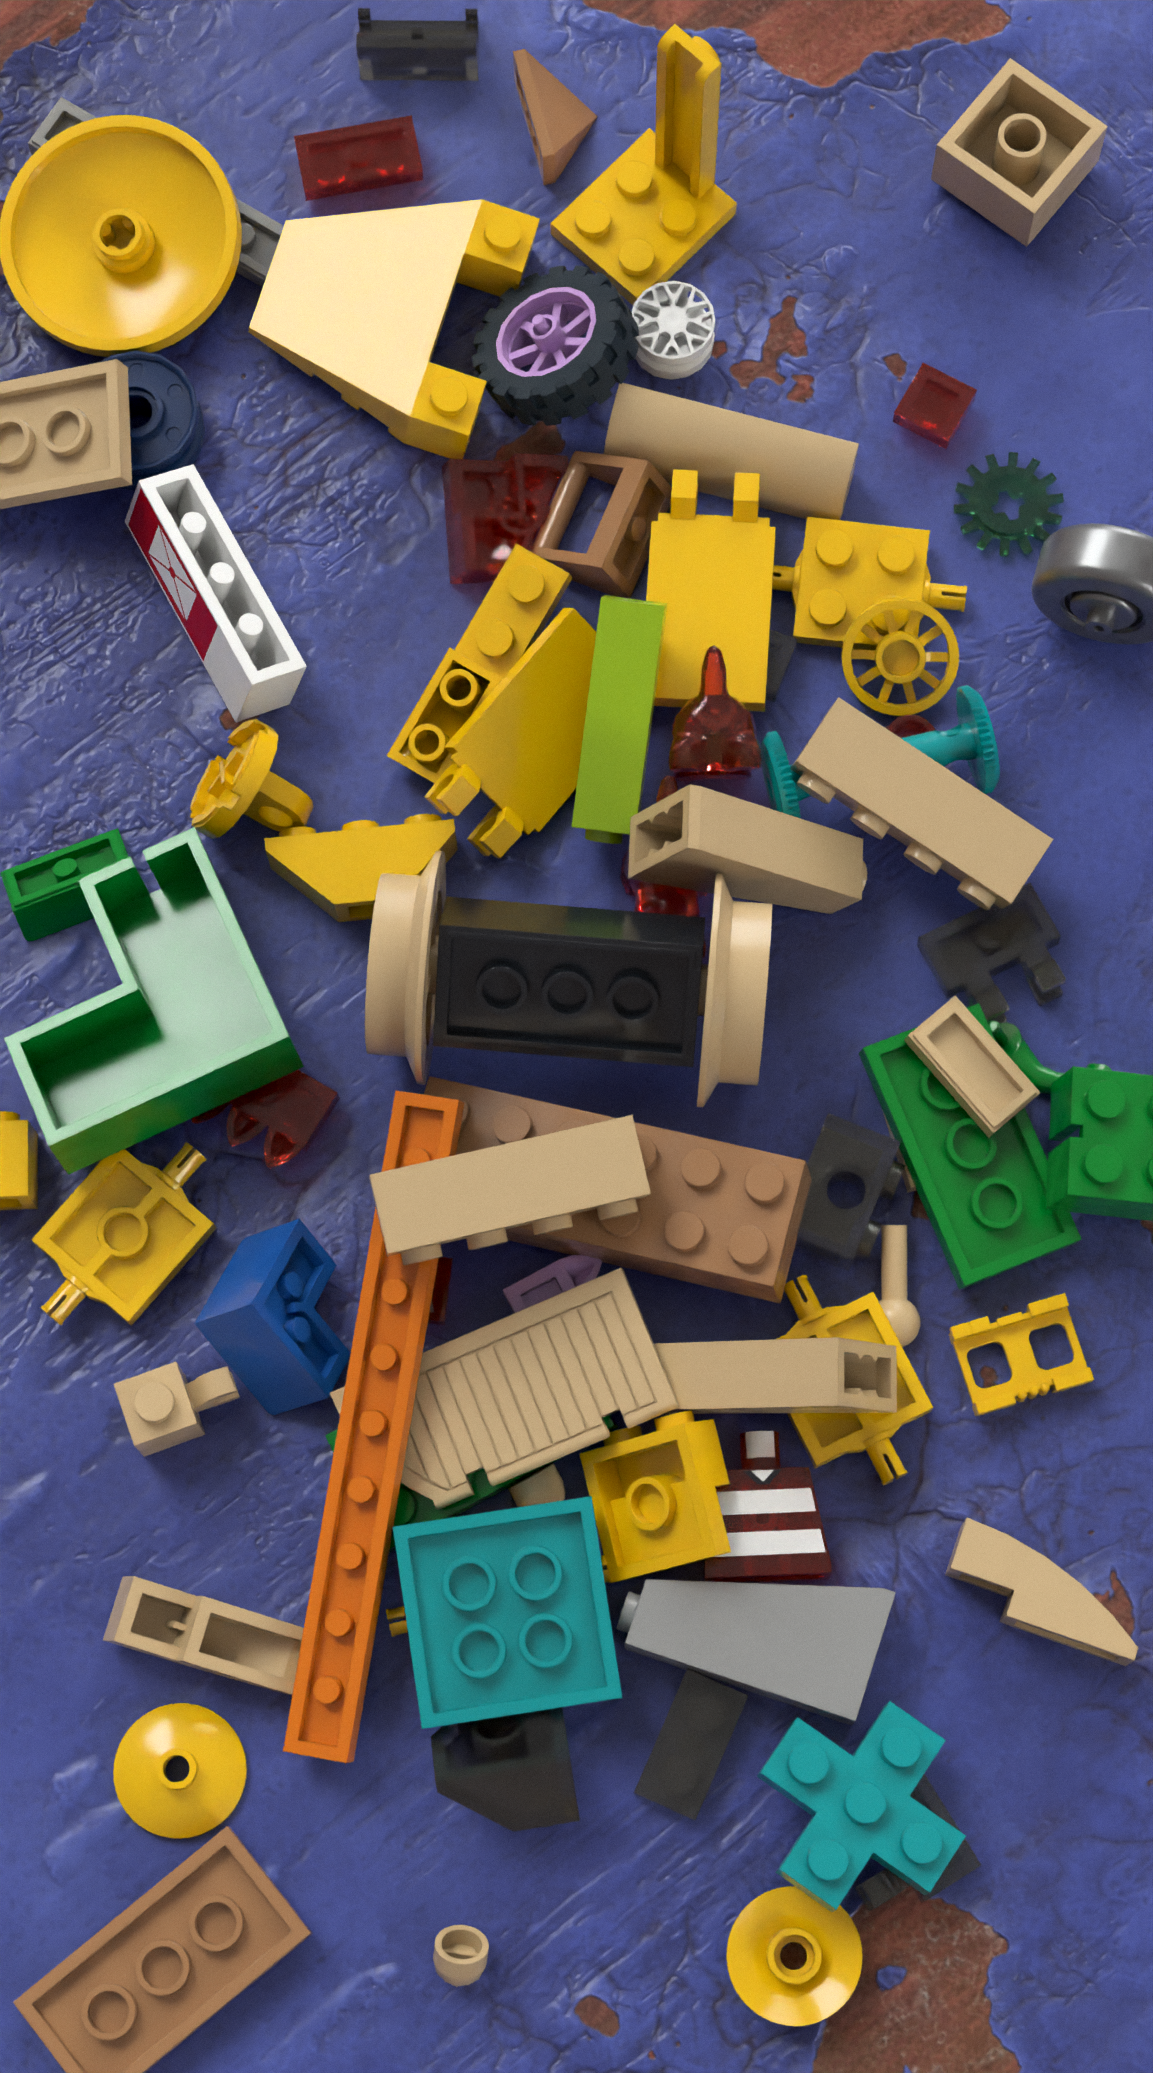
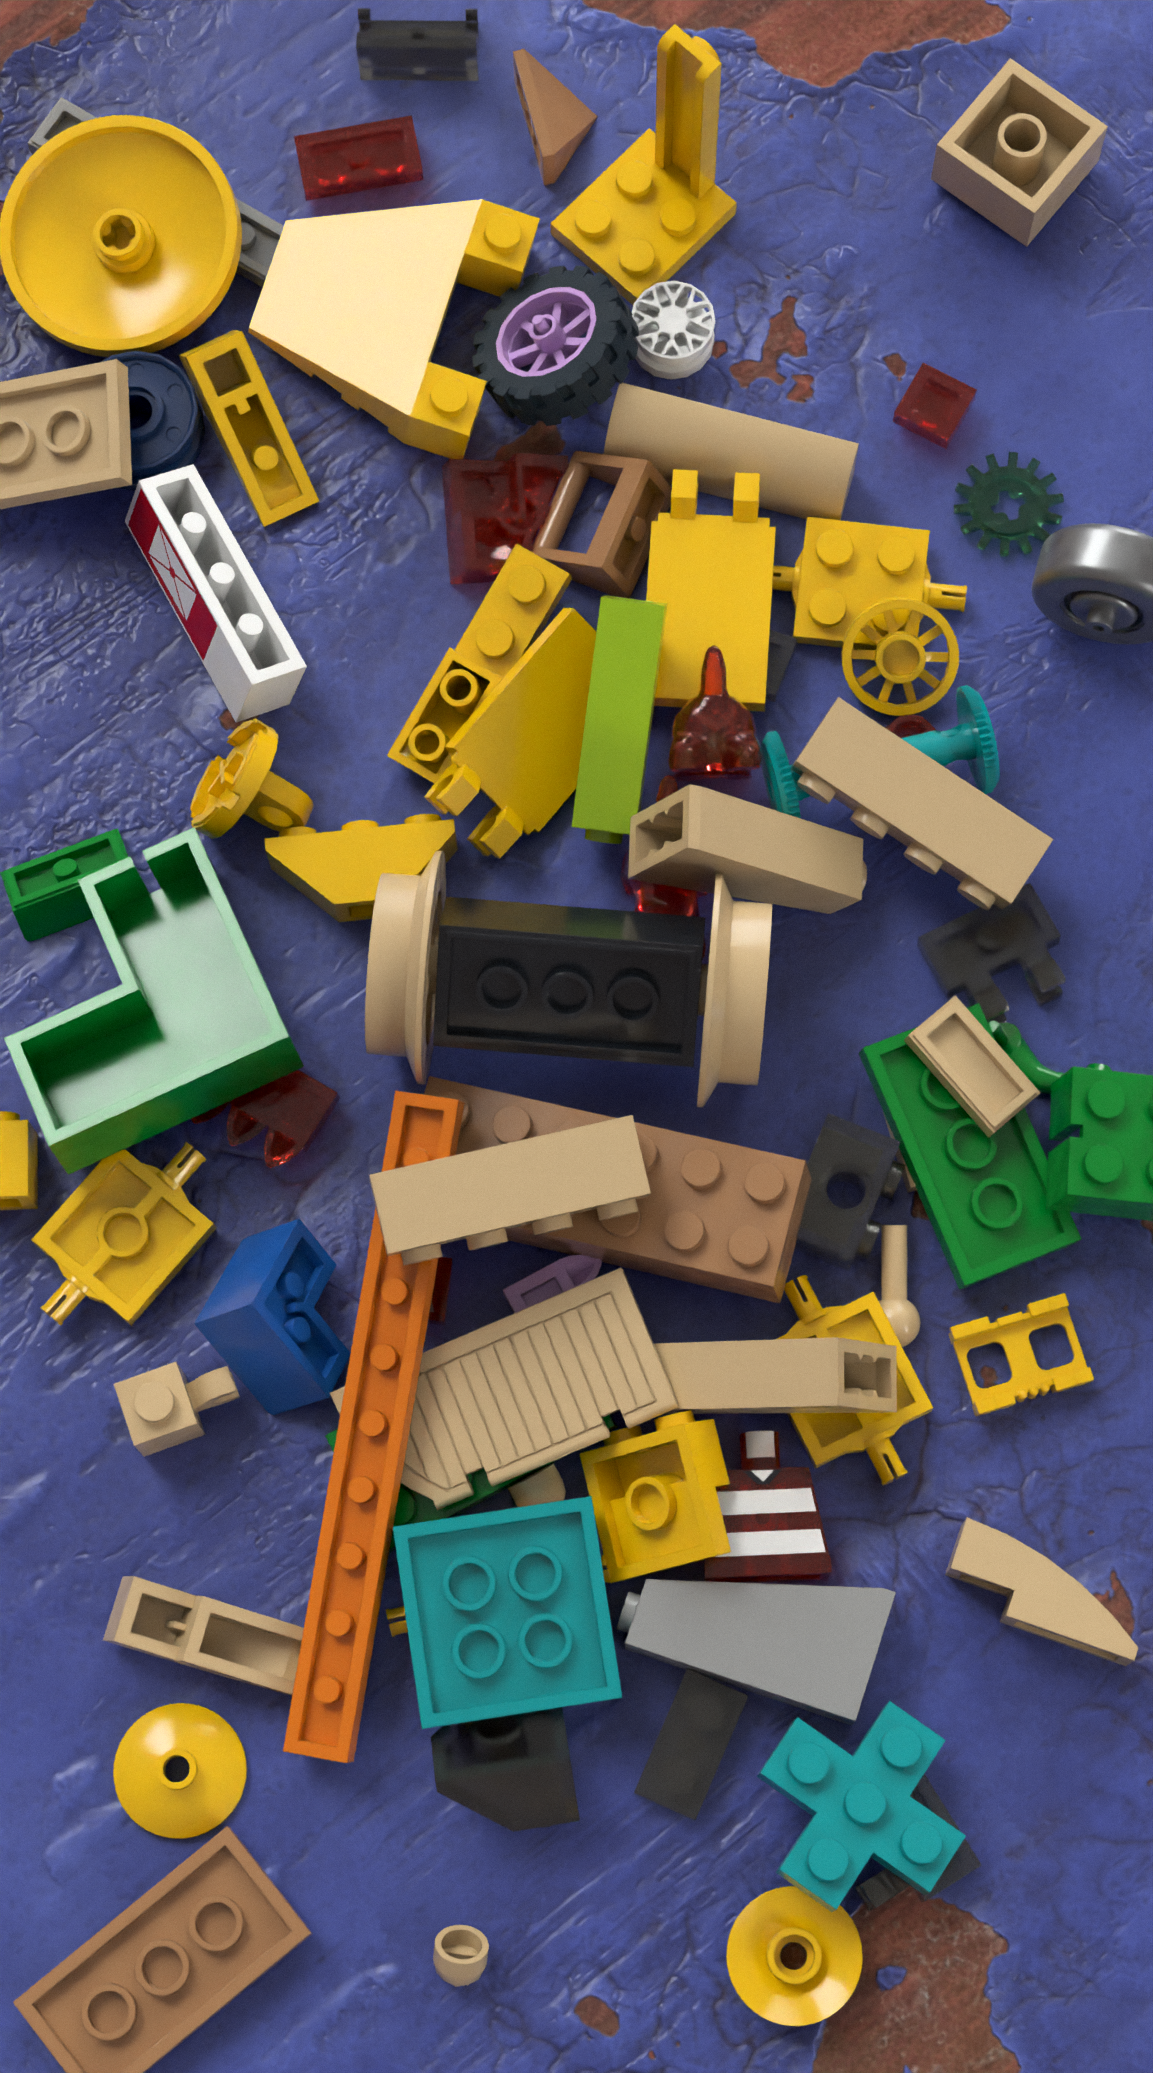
(249, 426): none -> yellow slope

